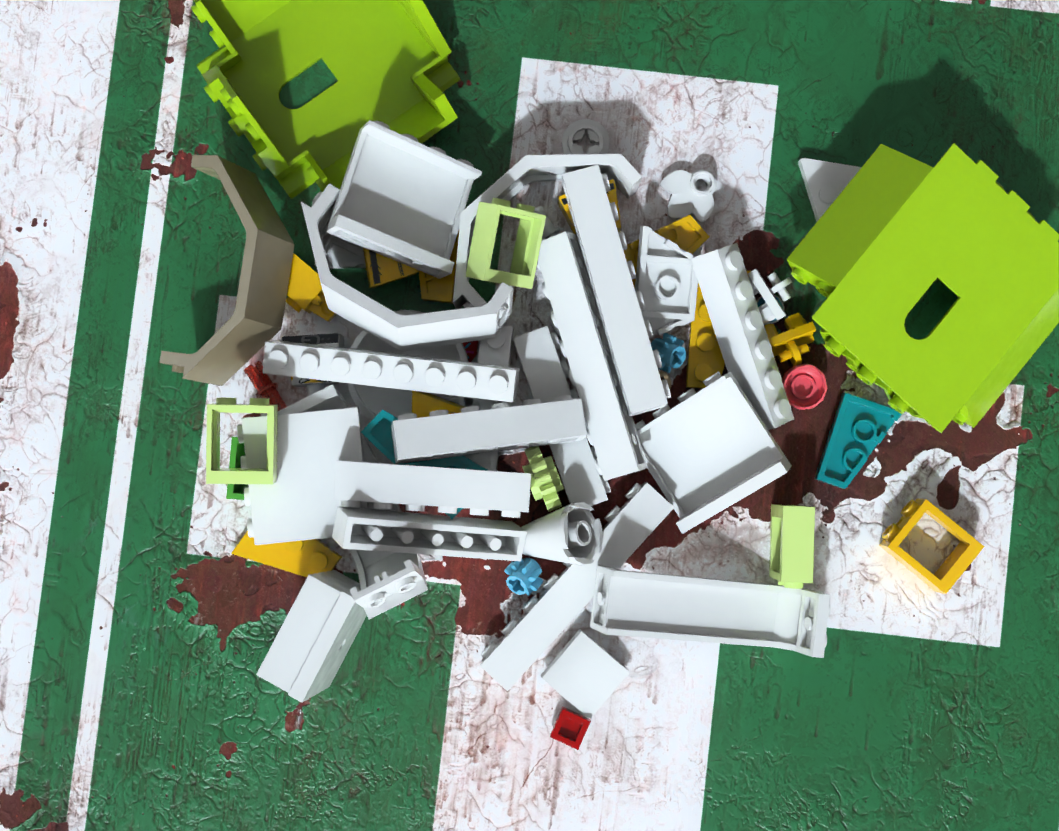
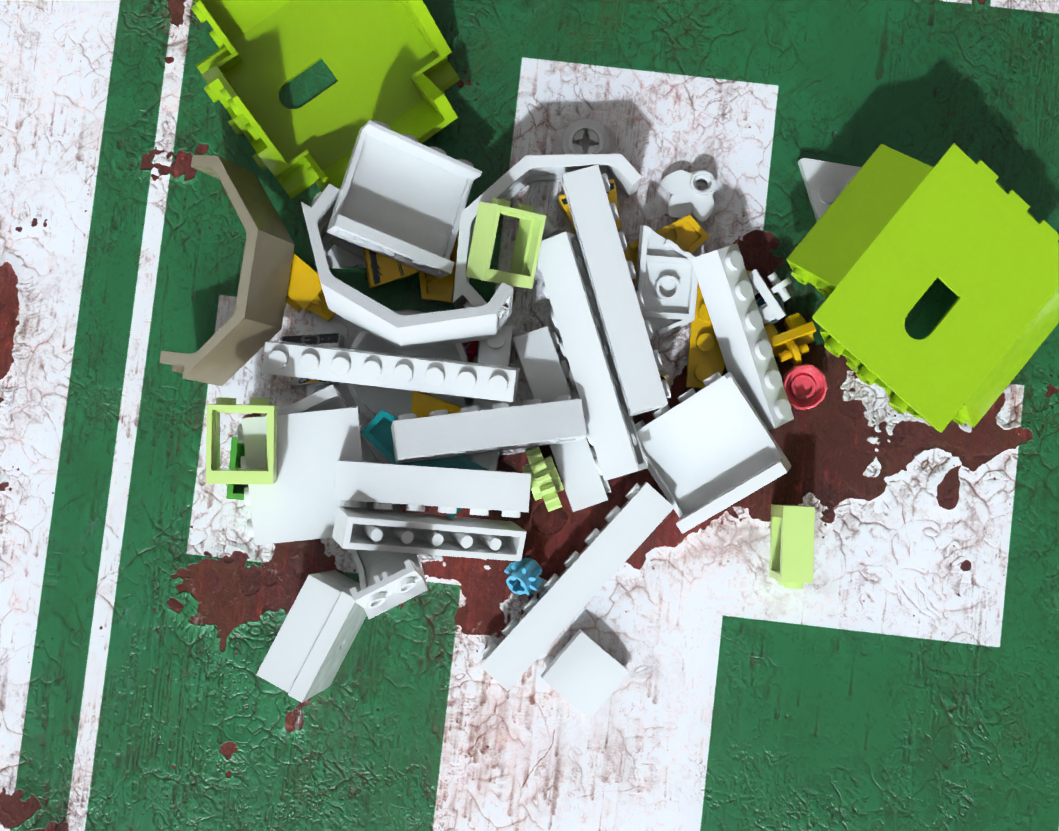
(263, 385): clear red axle -> none
(296, 557): yellow wing -> none
(565, 535): white cone -> none
(570, 728): red plate -> none
(670, 351): medium azure gear -> none
(709, 610): white panel -> none
(852, 438): teal wing -> none
(954, 564): yellow window -> none

